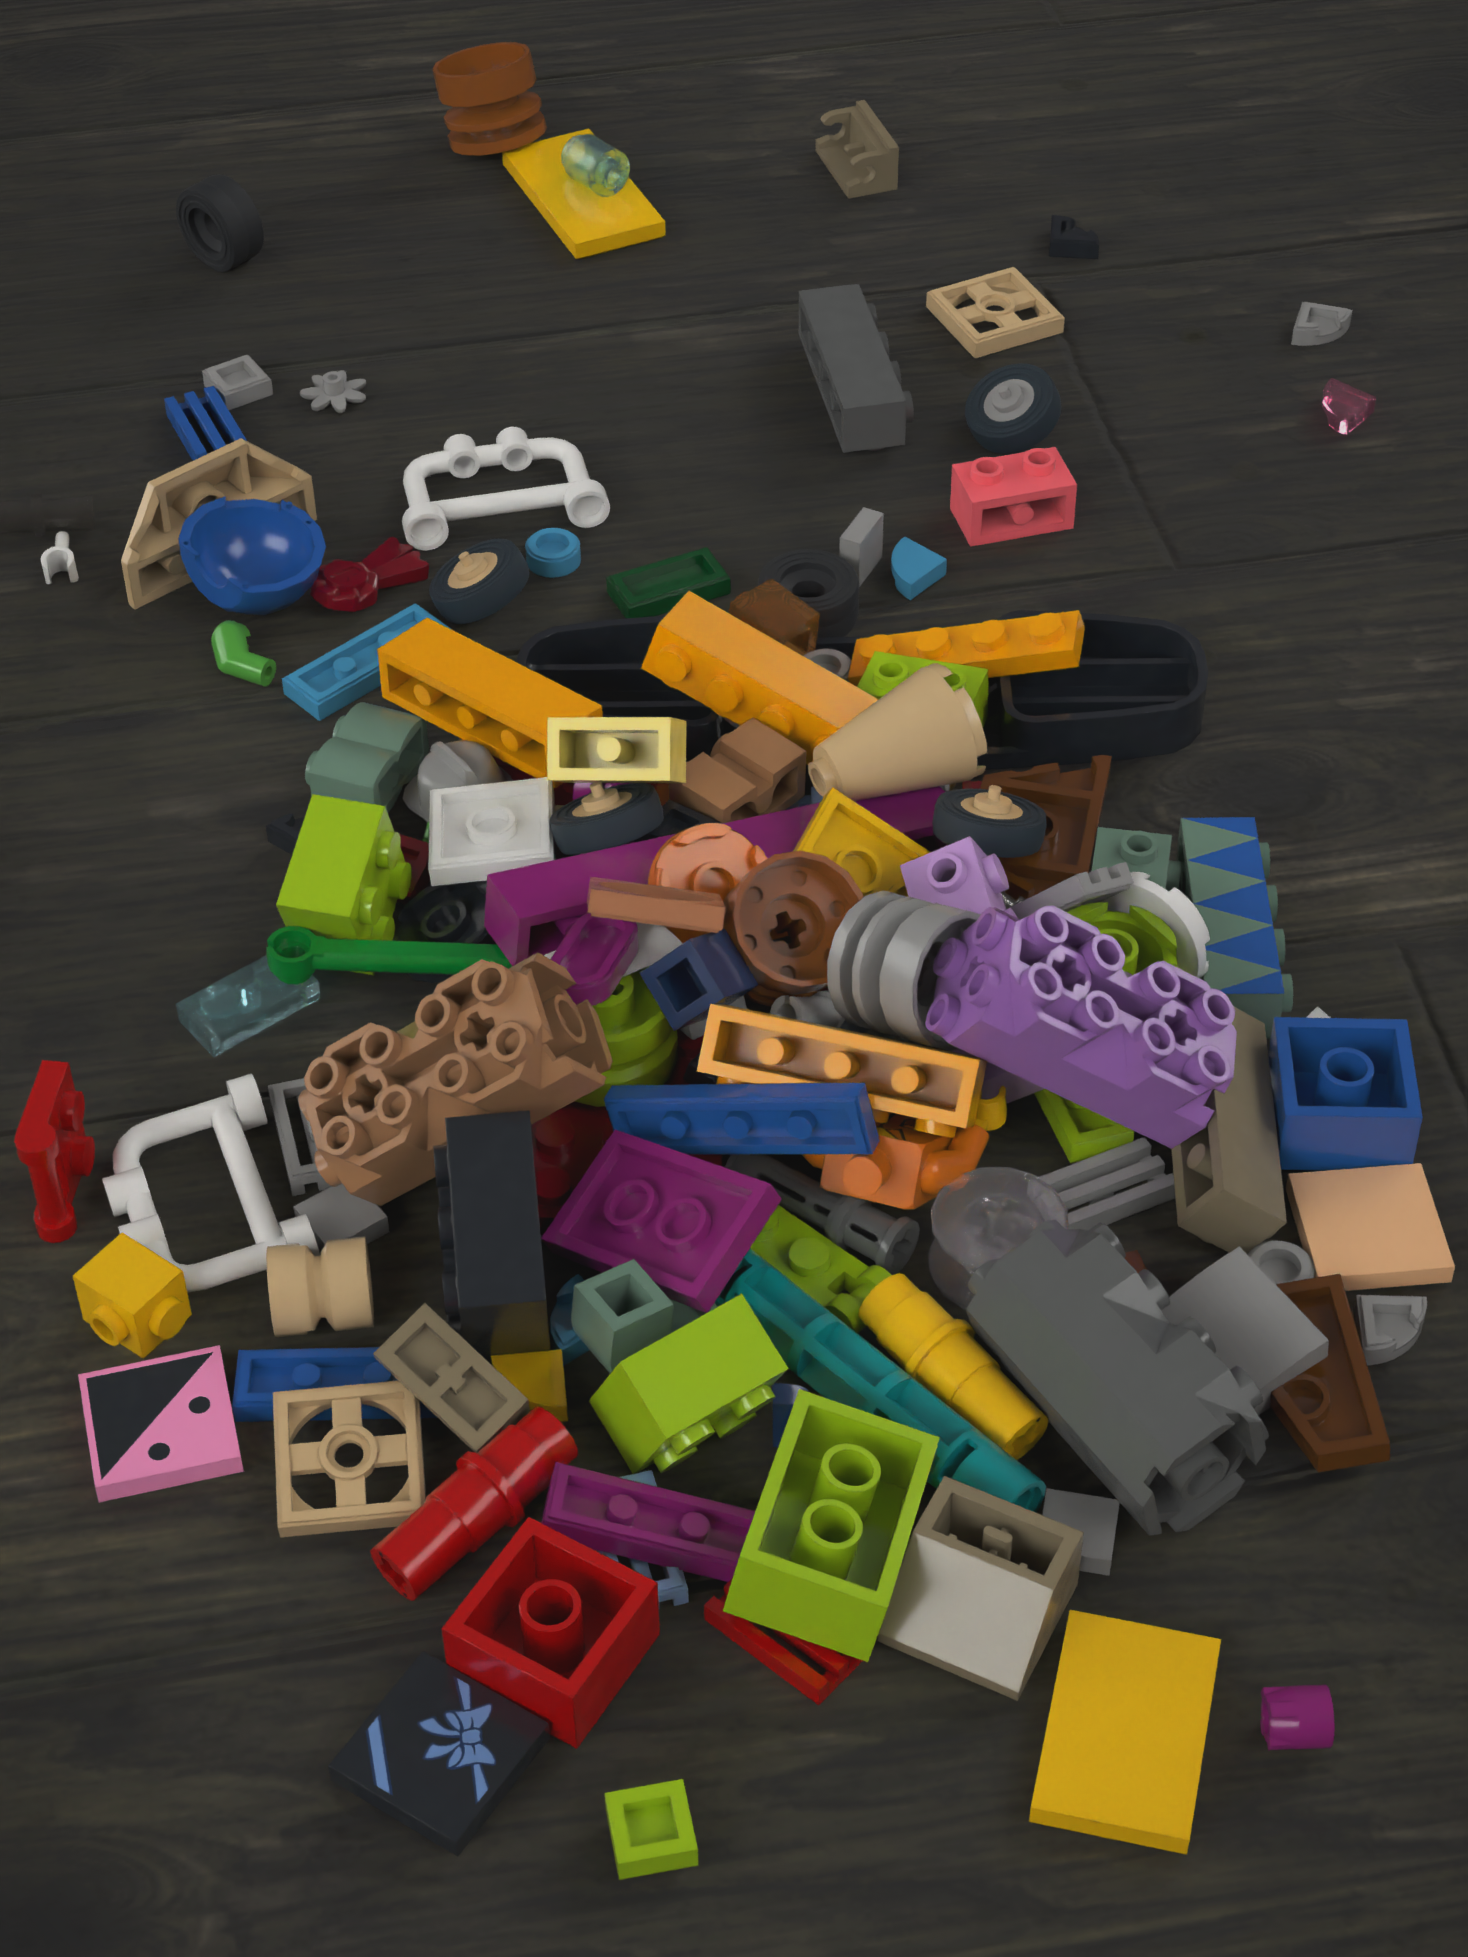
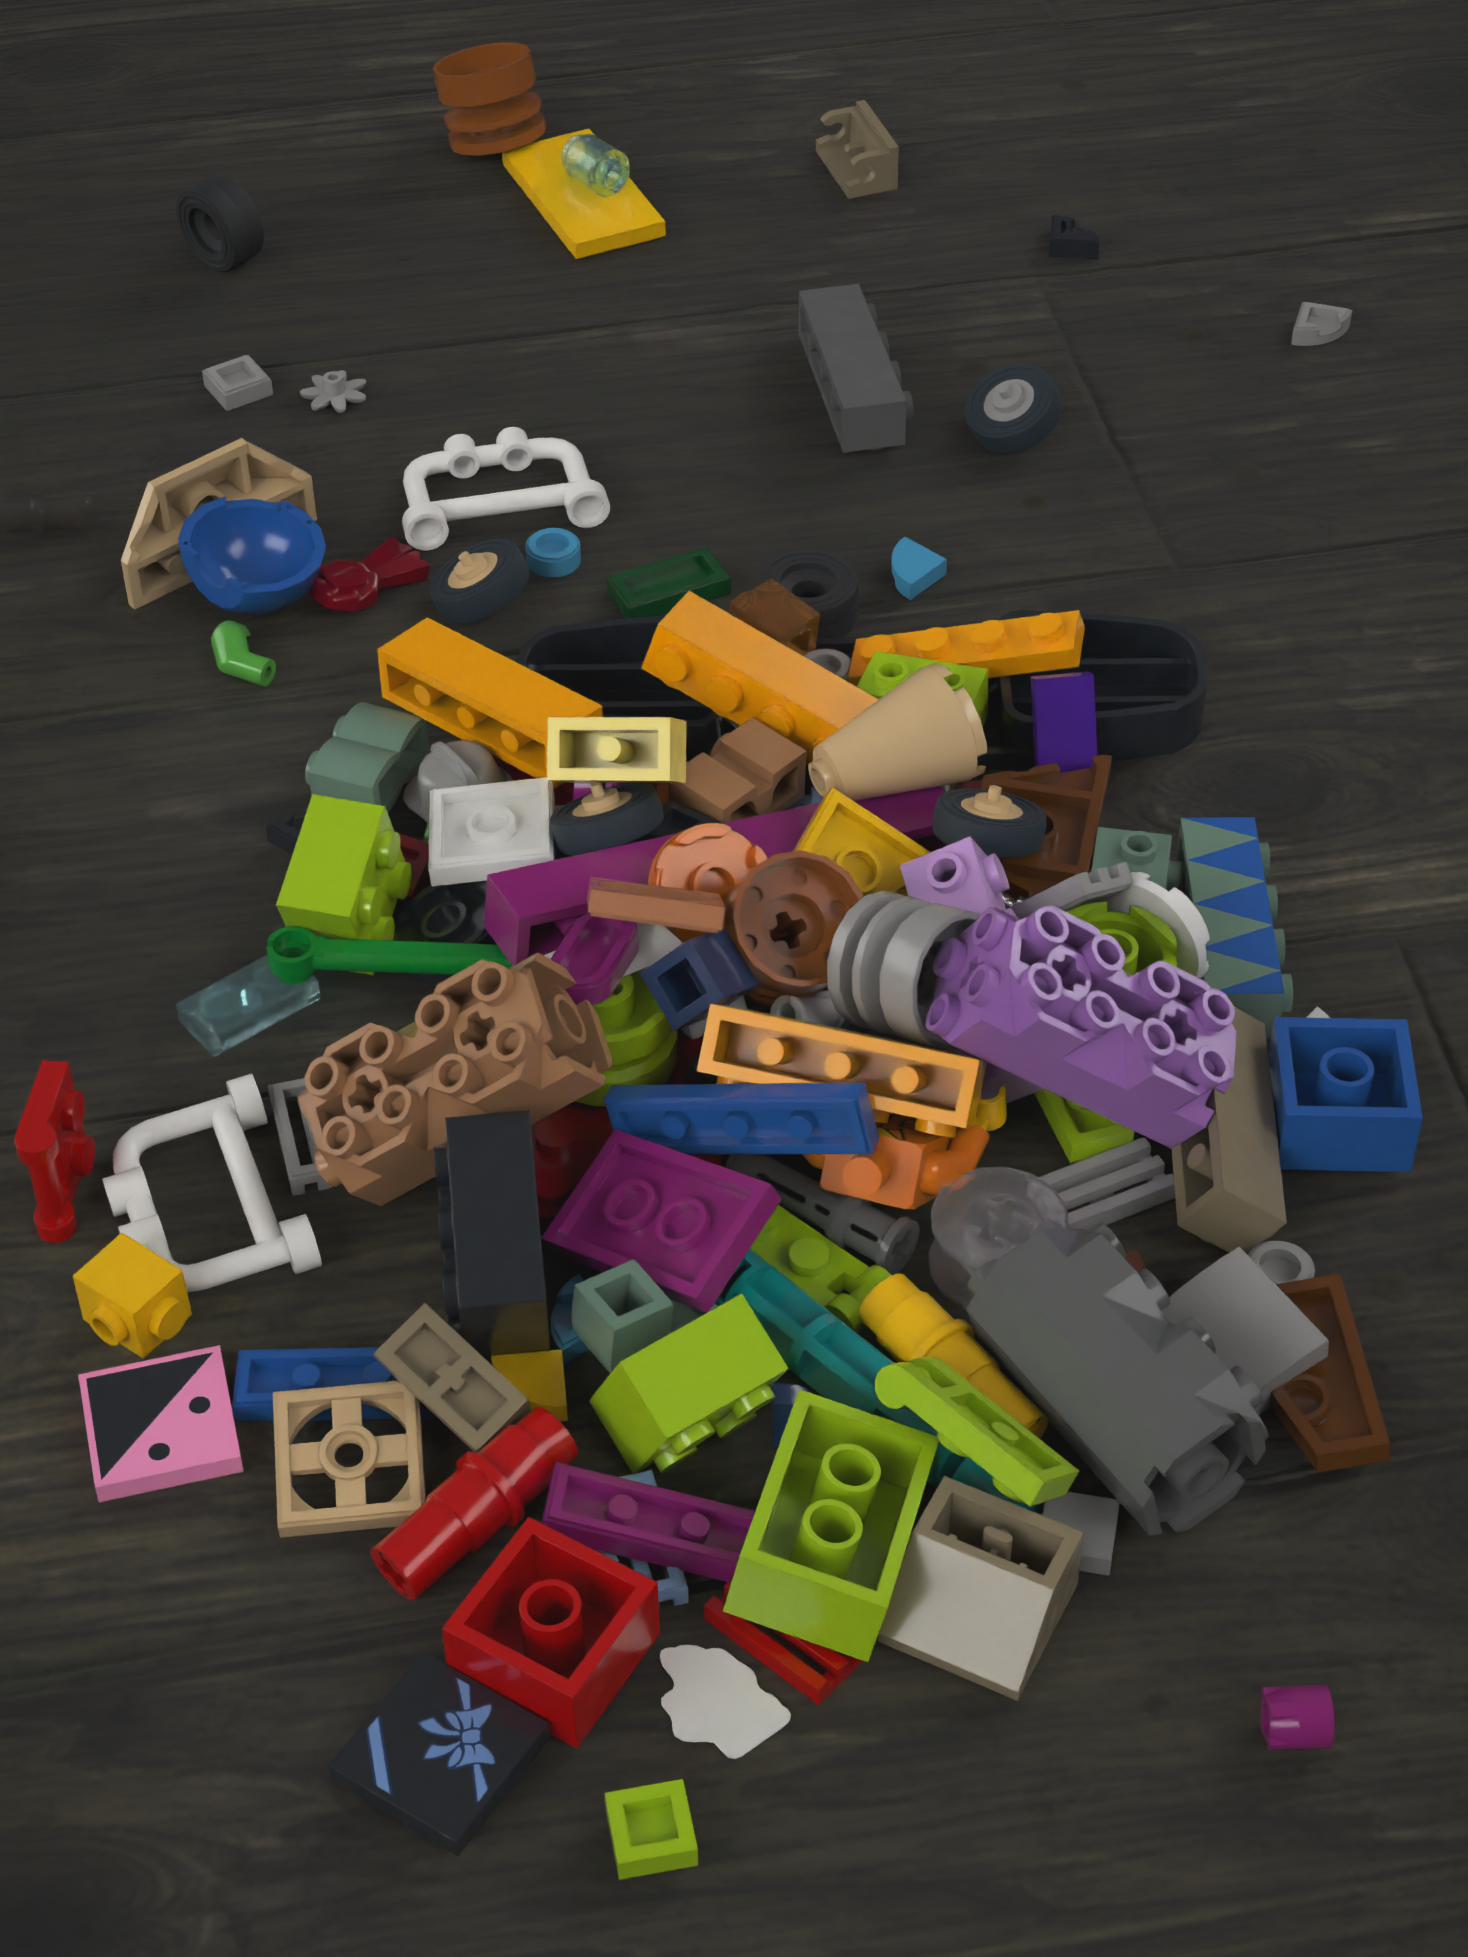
(59, 559): white hand -> none
(198, 408): blue tile -> none
(320, 1286): tan wheel -> none
(341, 1215): light grey tile -> none
(349, 669): dark azure tile -> none
(718, 1700): none -> white sticker
(863, 542): light grey tile -> none
(976, 1429): none -> lime plate
(1001, 288): tan piece -> none
(1013, 496): coral brick -> none
(1064, 720): none -> dark purple tile
(1126, 1732): yellow tile -> none
(1346, 406): clear pink tile -> none
(1371, 1226): light nougat tile -> none
(1388, 1325): light grey tile -> none

